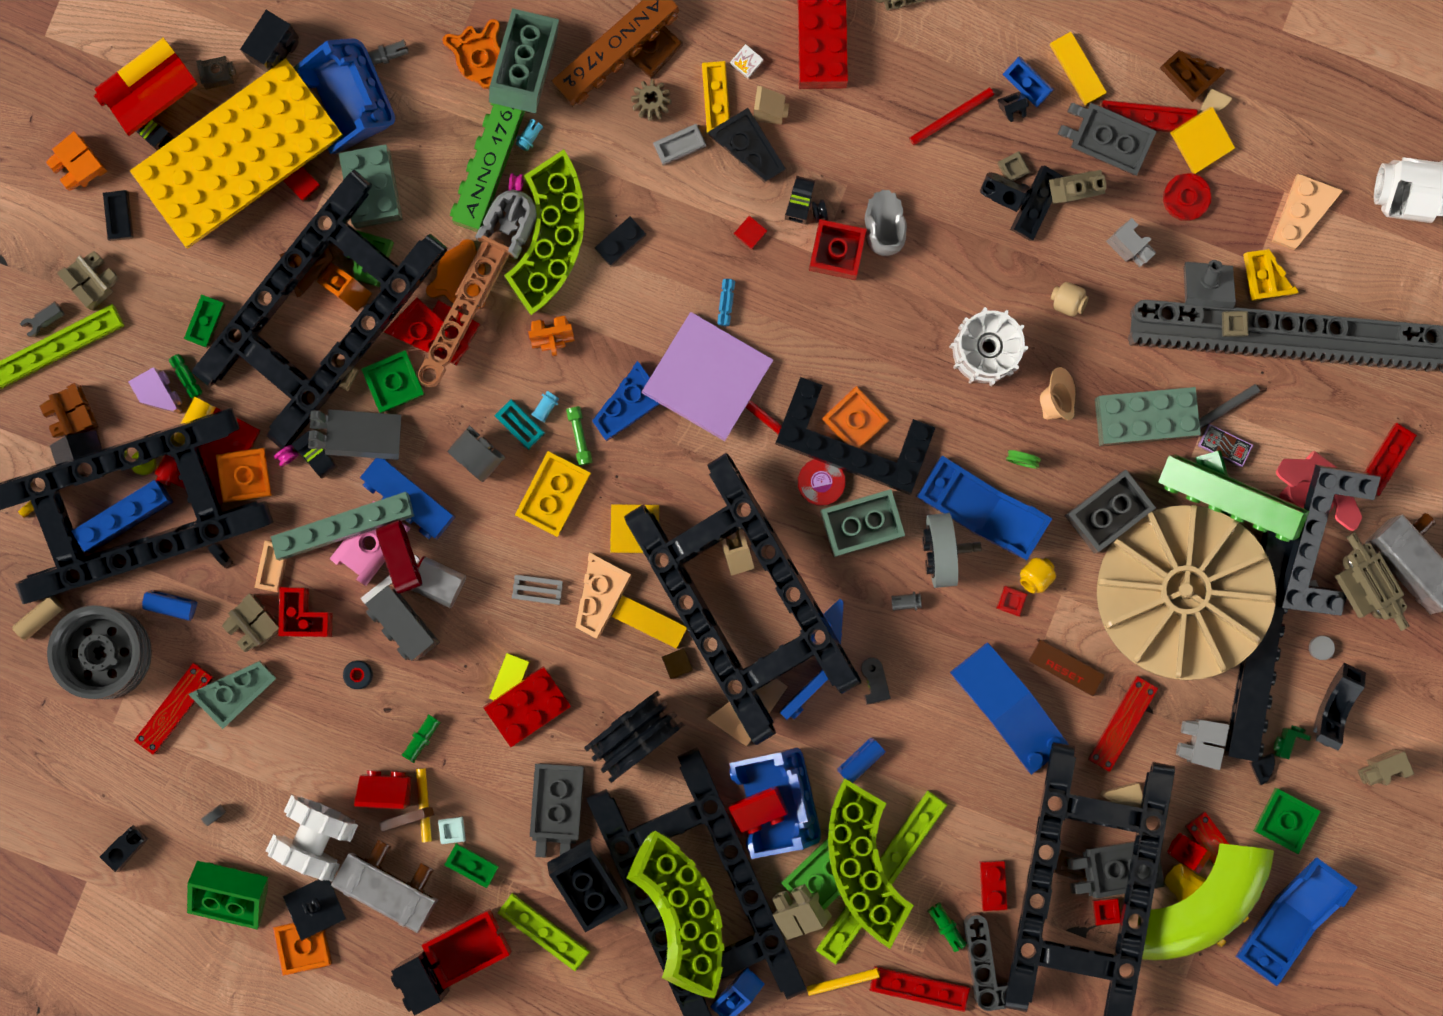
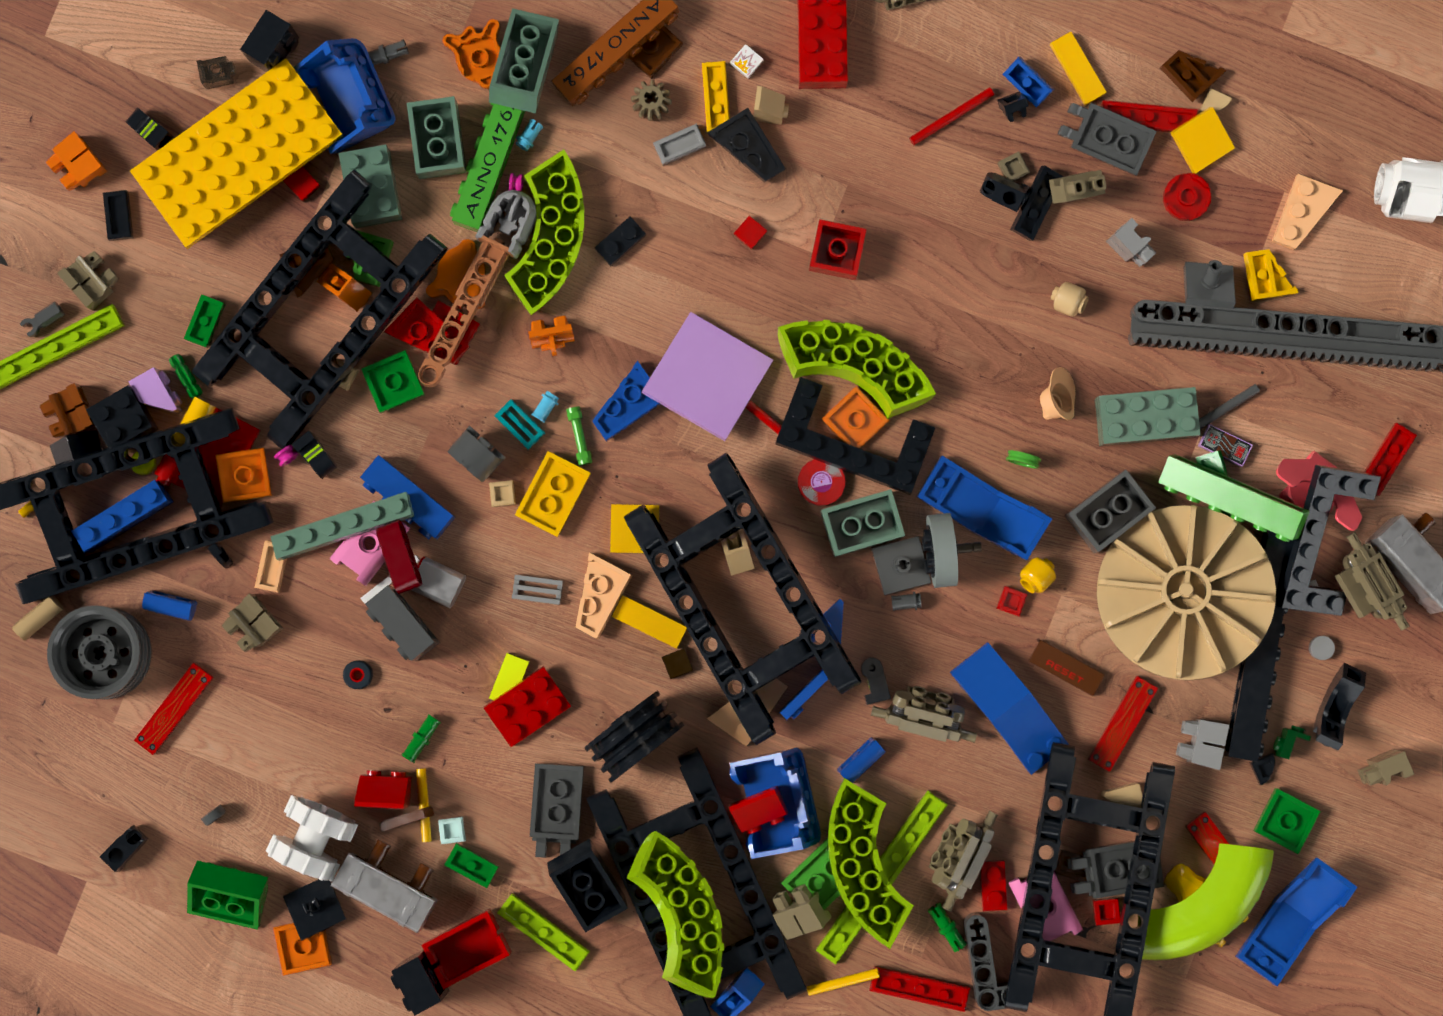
(121, 417): none -> black brick
(145, 86): red door -> none
(233, 693): sand green wing -> none
(295, 616): red brick -> none
(356, 434): dark grey tile -> none
(436, 137): none -> sand green brick
(502, 493): none -> tan tile
(726, 302): dark azure axle -> none
(800, 200): black leg -> none
(819, 211): black bush -> none
(857, 357): none -> lime brick
(885, 223): light grey hair -> none
(900, 565): none -> dark grey tile
(926, 715): none -> dark tan piece
(961, 857): none -> dark tan piece
(1002, 333): white piece -> none
(1060, 918): none -> bright pink piece
(1189, 852): red bracket -> none
(1235, 324): dark tan tile -> none

